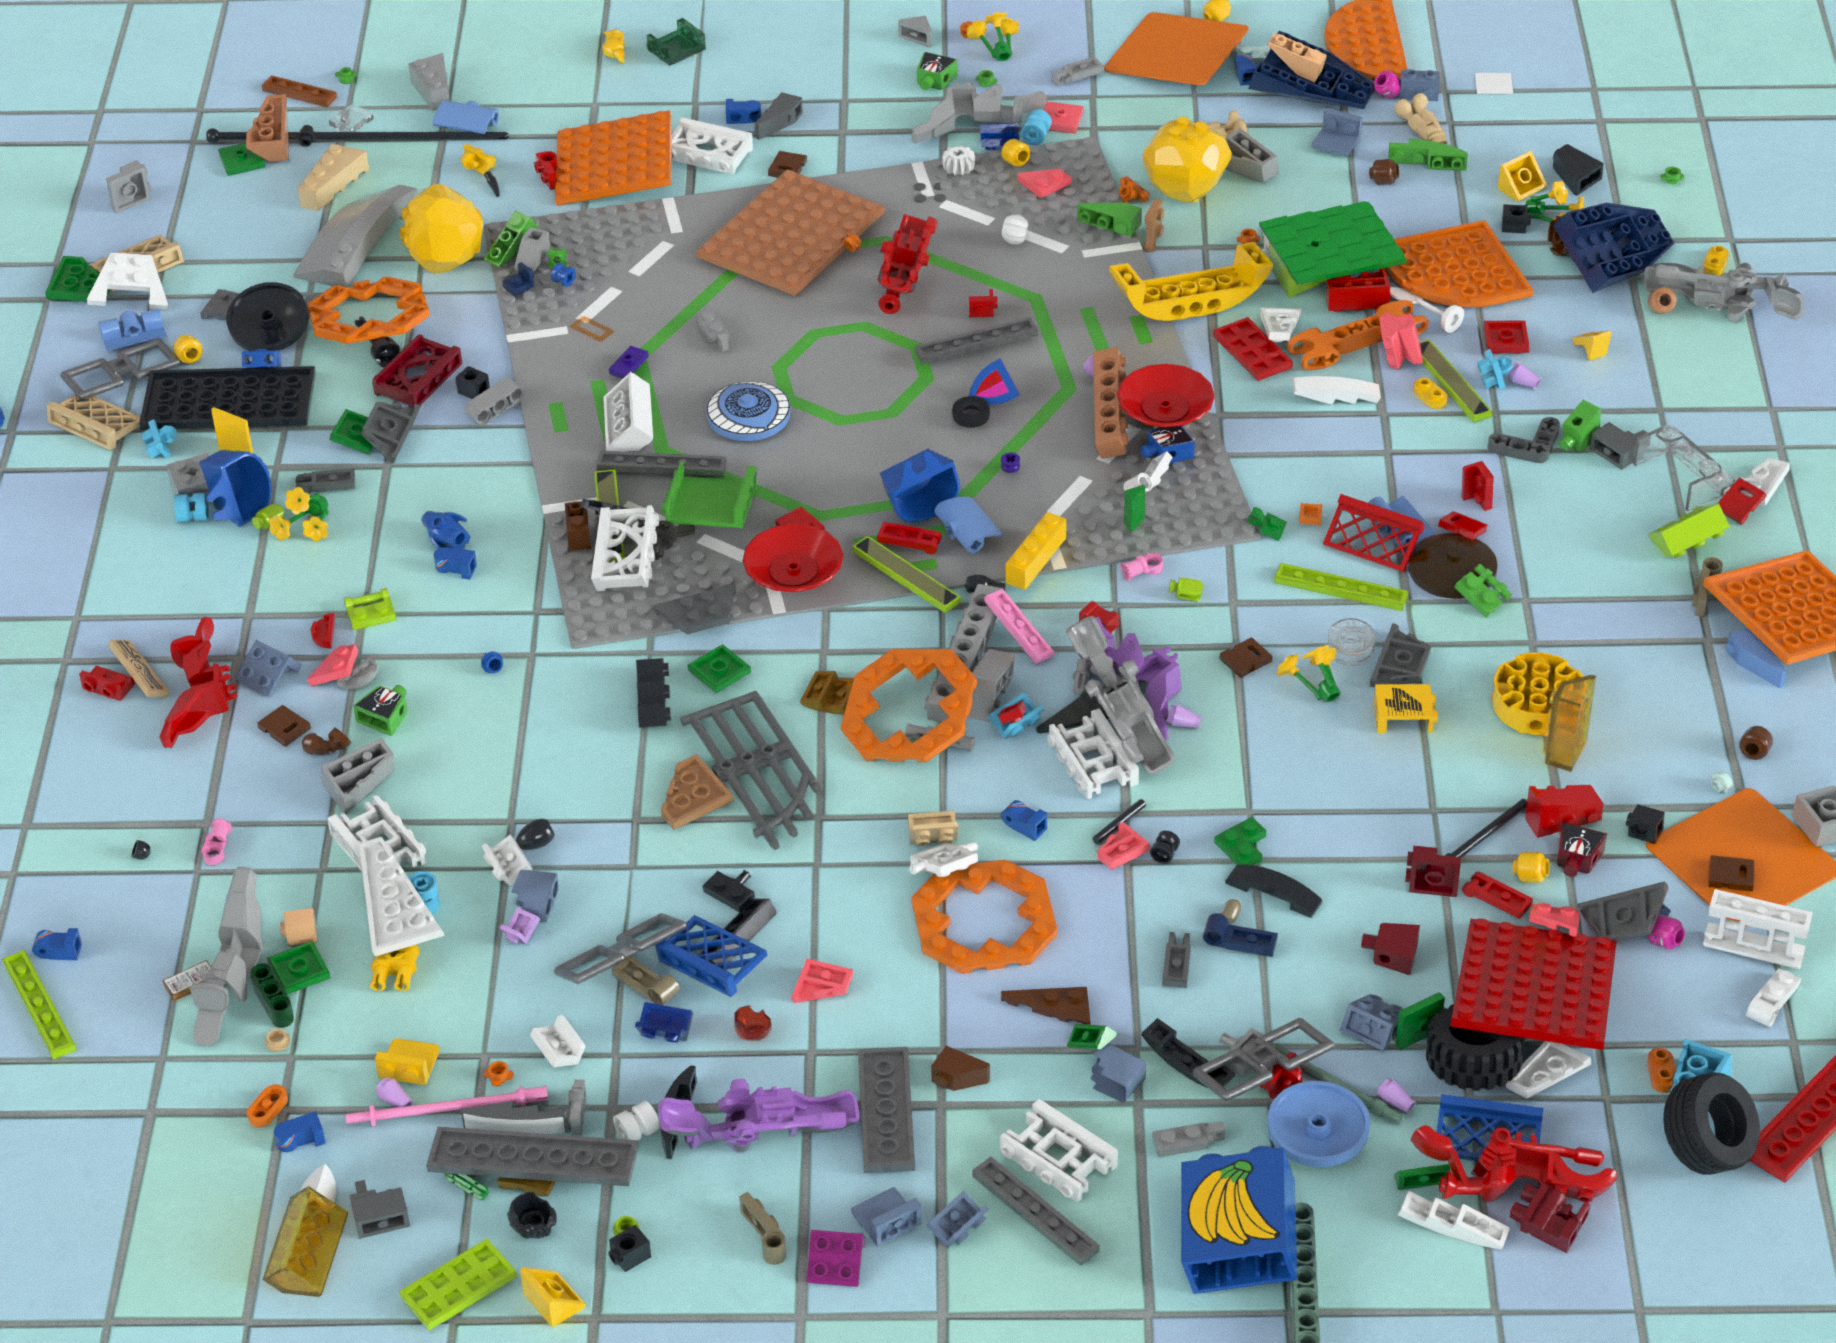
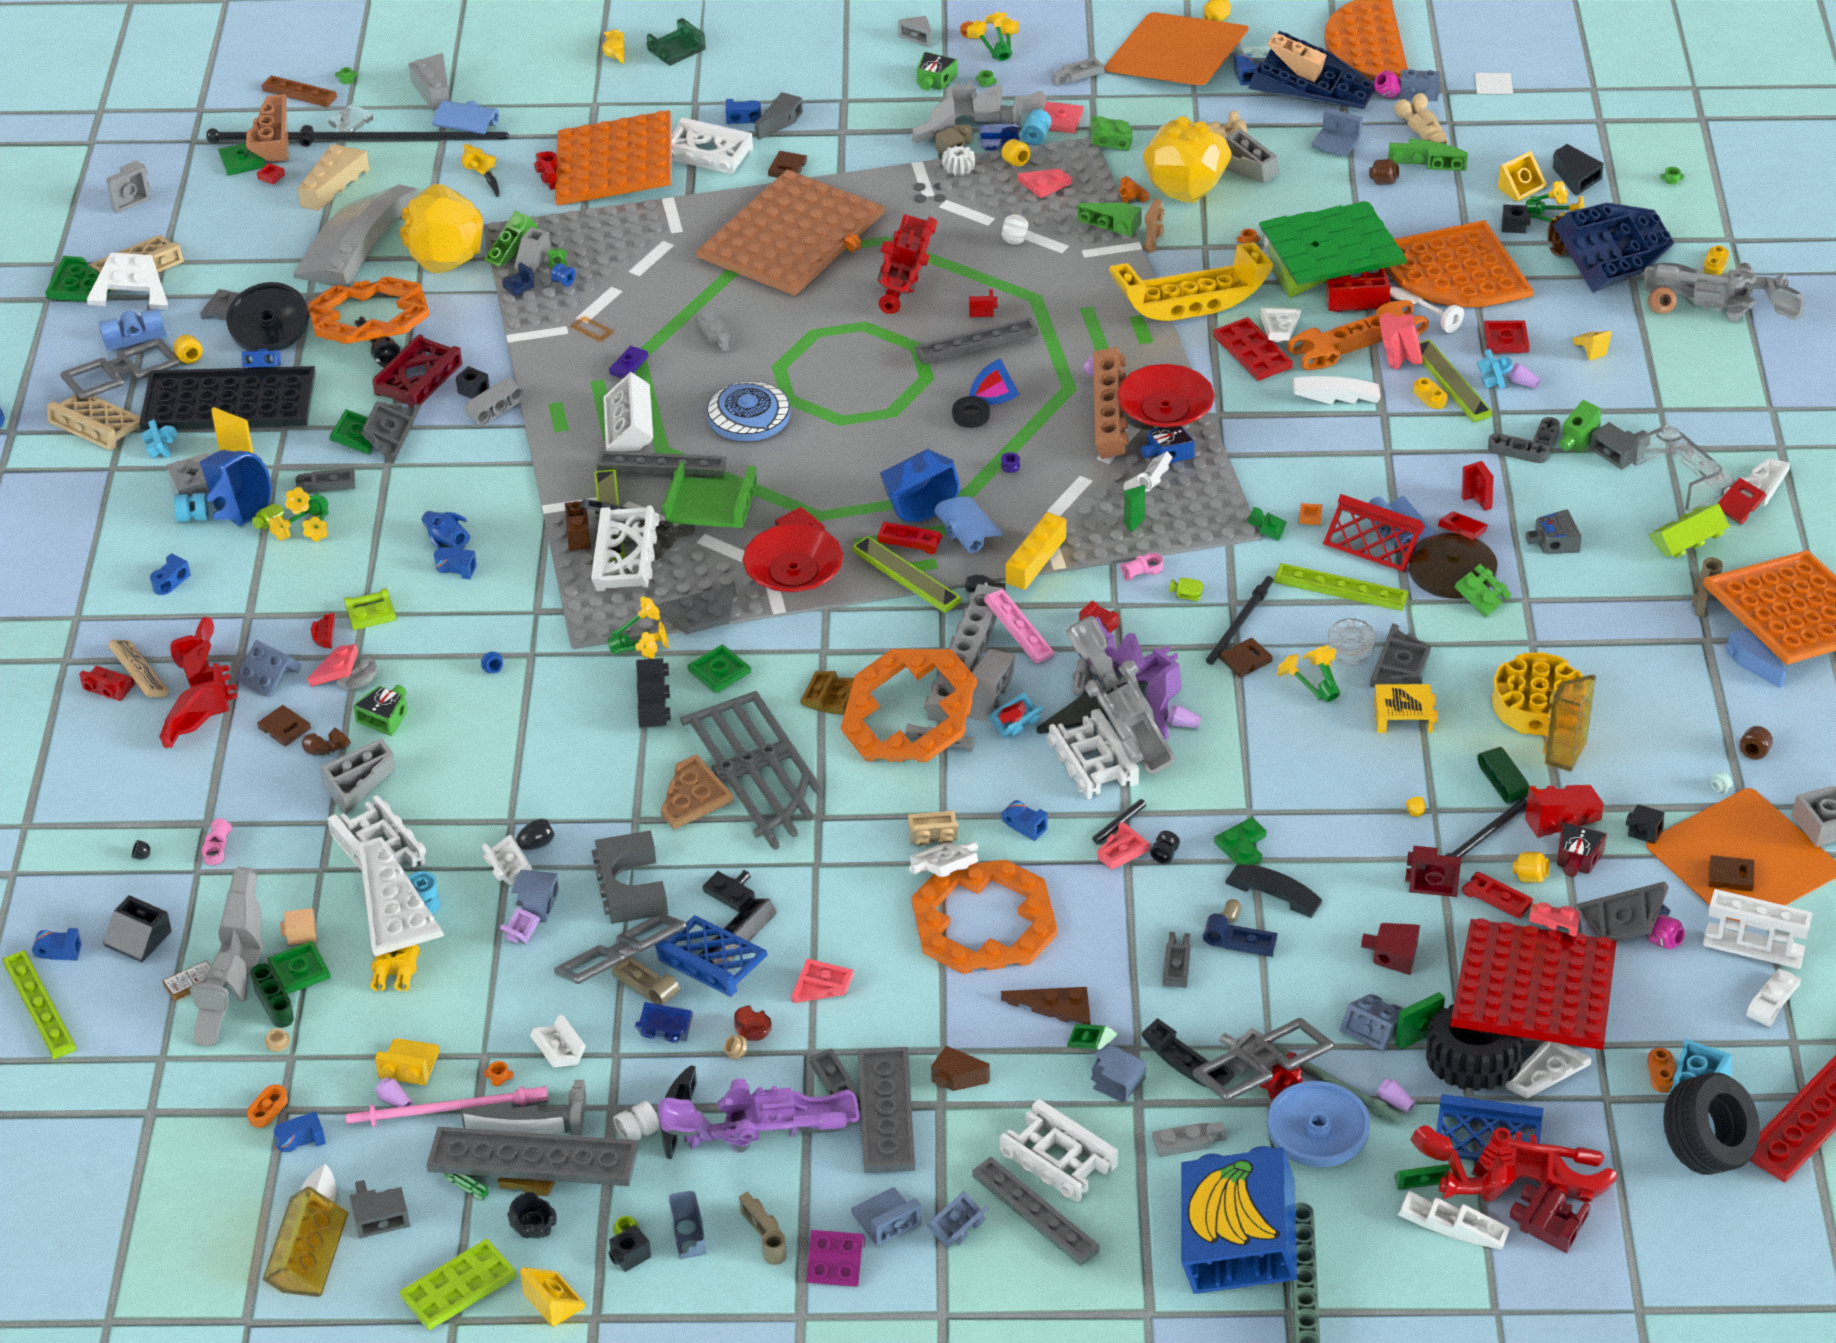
(137, 928): none -> black slope
(170, 575): none -> blue leg
(270, 173): none -> red plate
(621, 643): none -> yellow plant
(623, 900): none -> dark grey arch
(685, 1207): none -> sand blue piece
(735, 1046): none -> tan plate
(832, 1073): none -> dark grey hinge
(958, 136): none -> dark tan brick
(1110, 133): none -> bright green plate
(1258, 594): none -> black bar
(1416, 806): none -> yellow hinge
(1503, 774): none -> dark green beam
(1556, 533): none -> dark grey torso

